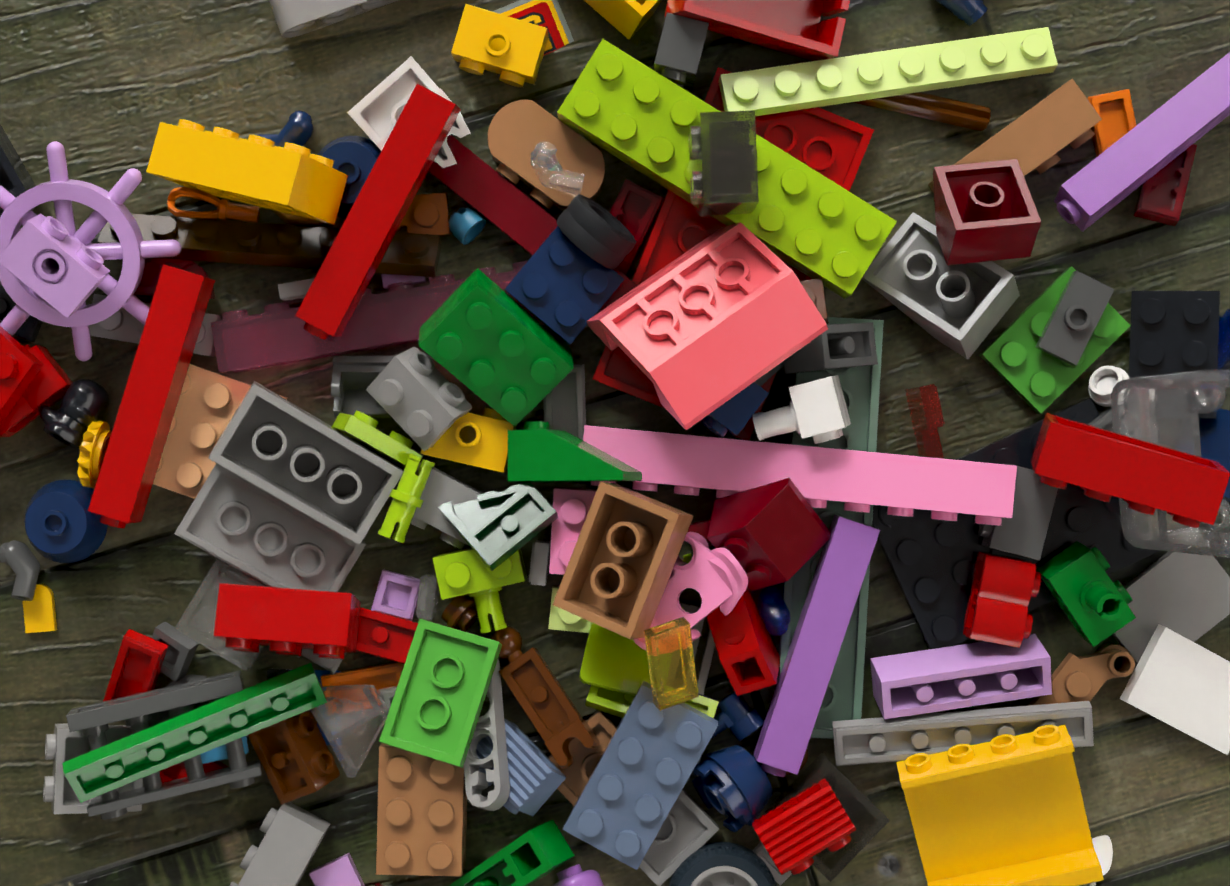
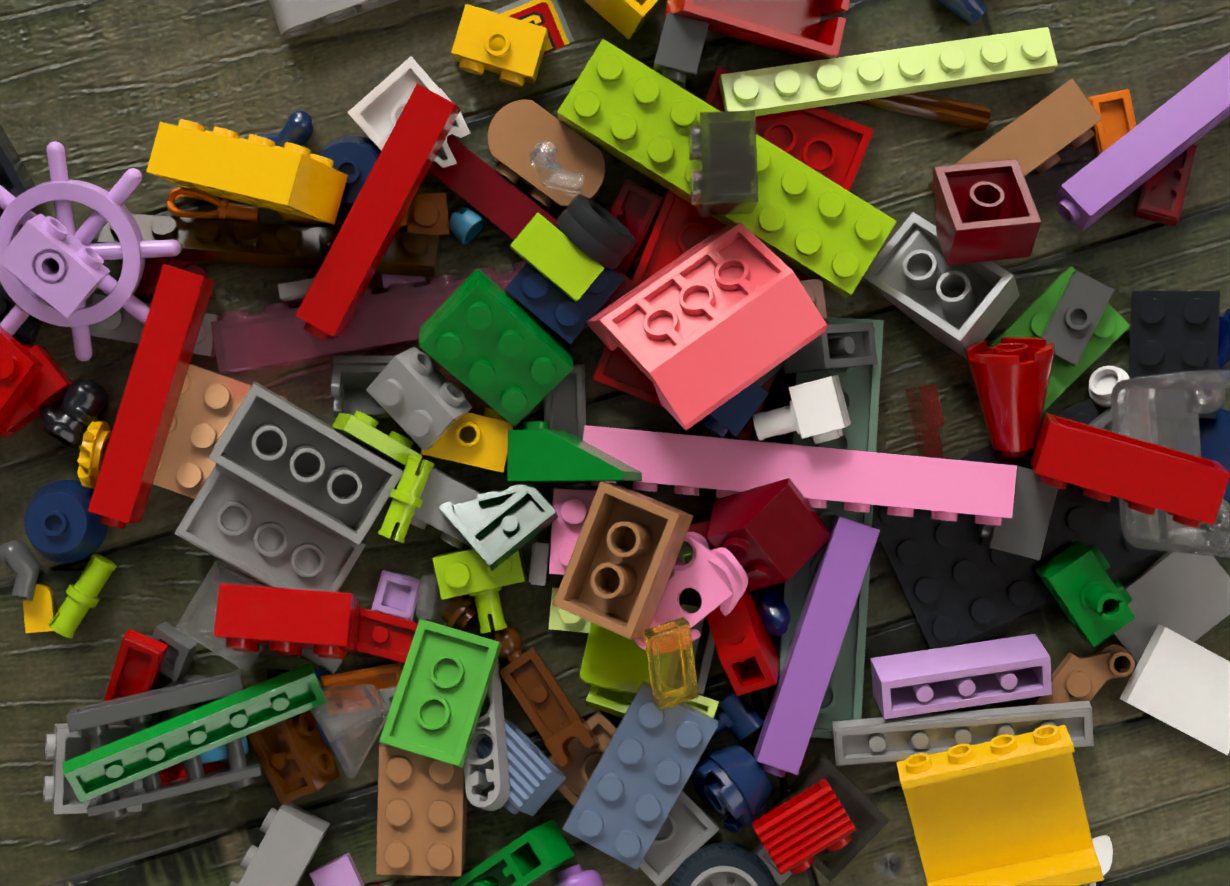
(82, 595): none -> lime pin
(556, 257): none -> lime tile
(1001, 600): red brick -> none
(1012, 389): none -> red cone

